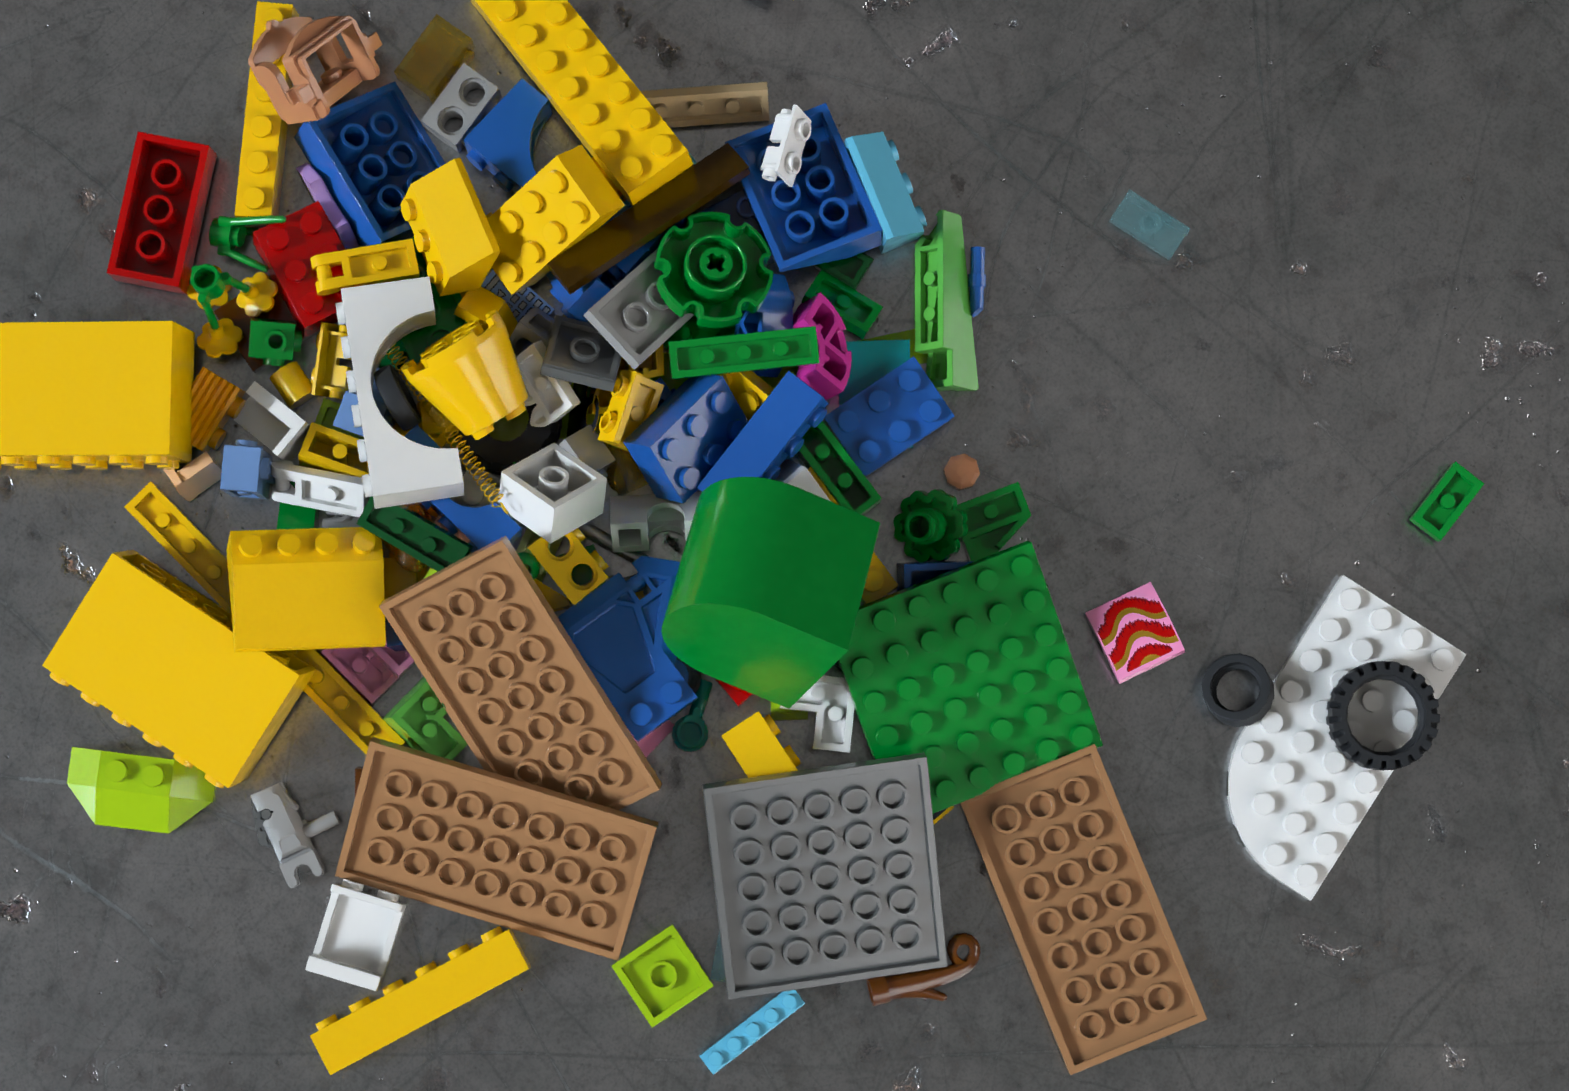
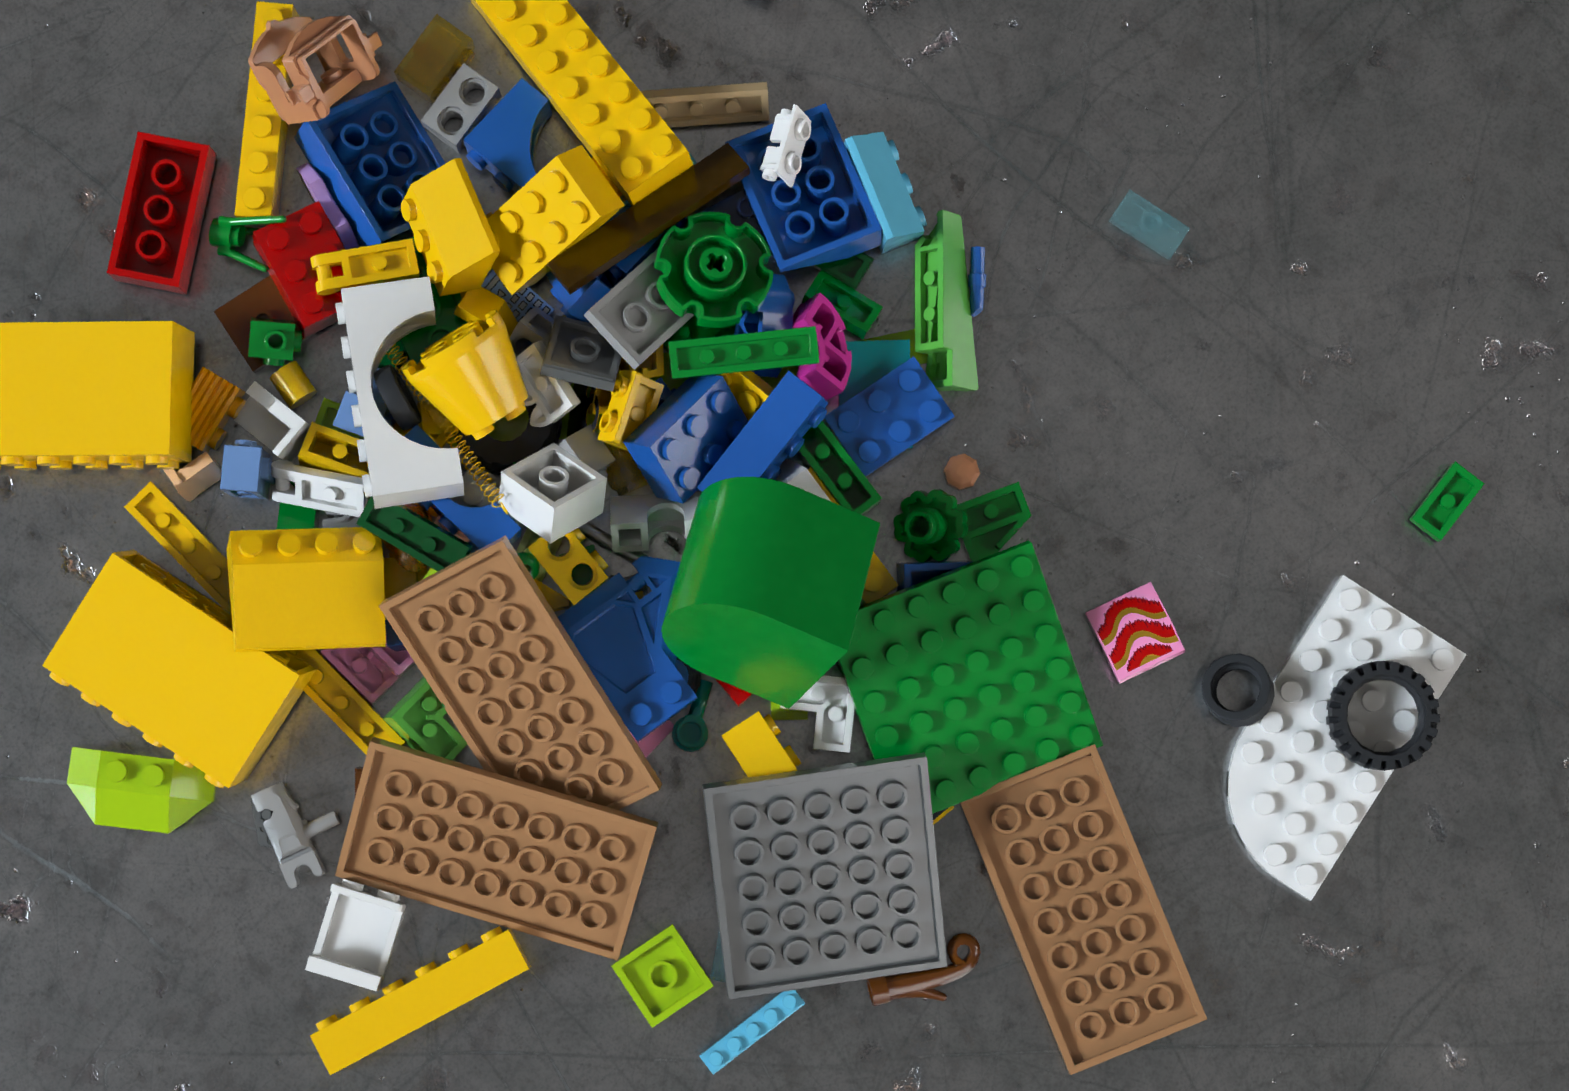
(210, 288): yellow plant -> none
(328, 376): yellow hinge -> none

